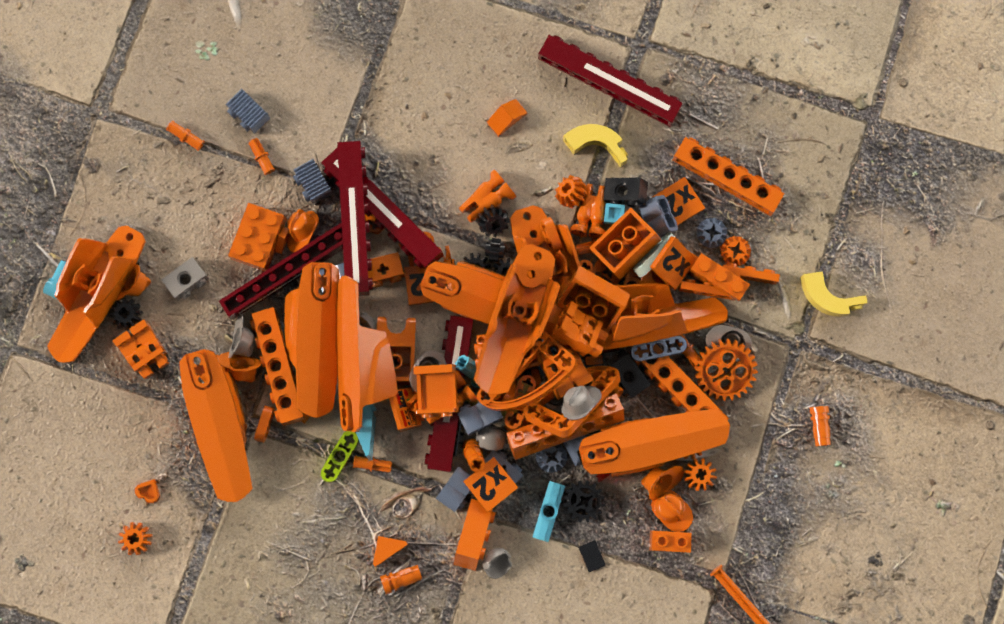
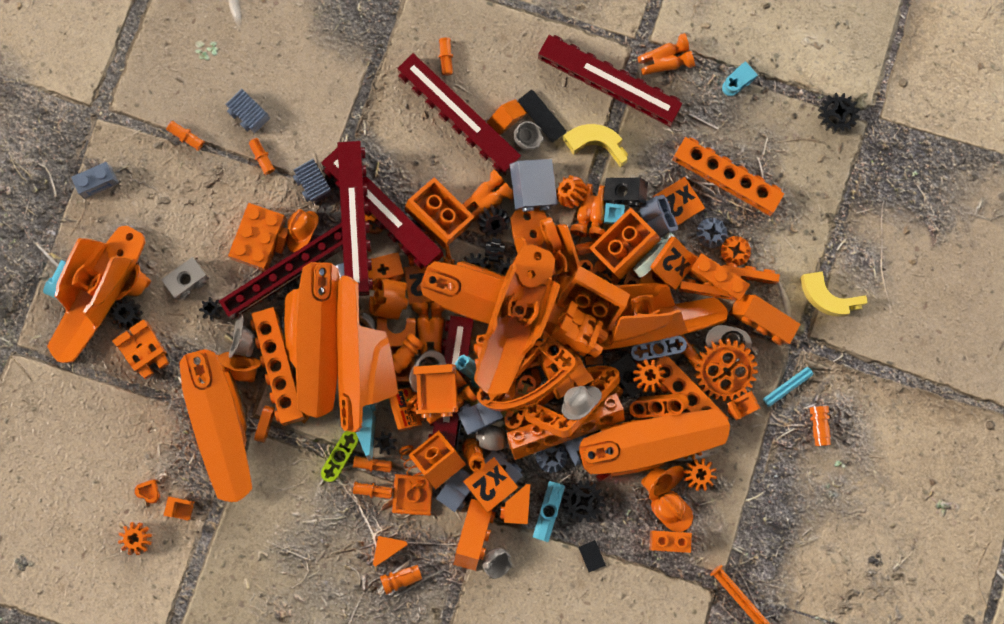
(95, 180): none -> sand blue brick
(179, 508): none -> orange panel
(207, 305): none -> black gear
(372, 490): none -> orange axle
(388, 298): none -> orange brick
(391, 441): none -> black gear
(404, 355): none -> orange axle
(409, 500): none -> orange tile
(416, 482): none -> orange piece
(429, 329): none -> orange piece
(437, 459): none -> orange slope
(439, 212): none -> orange brick
(445, 56): none -> orange axle
(458, 114): none -> dark red brick
(517, 507): none -> orange slope
(528, 135): none -> light grey hair
(533, 184): none -> sand blue brick
(542, 116): none -> black piece
(643, 379): none -> orange gear
(665, 58): none -> orange piece
(666, 401): none -> orange beam
(740, 78): none -> medium azure piece
(743, 406): none -> orange bracket
(765, 319): none -> orange wedge
(788, 386): none -> medium azure axle
(838, 105): none -> black gear

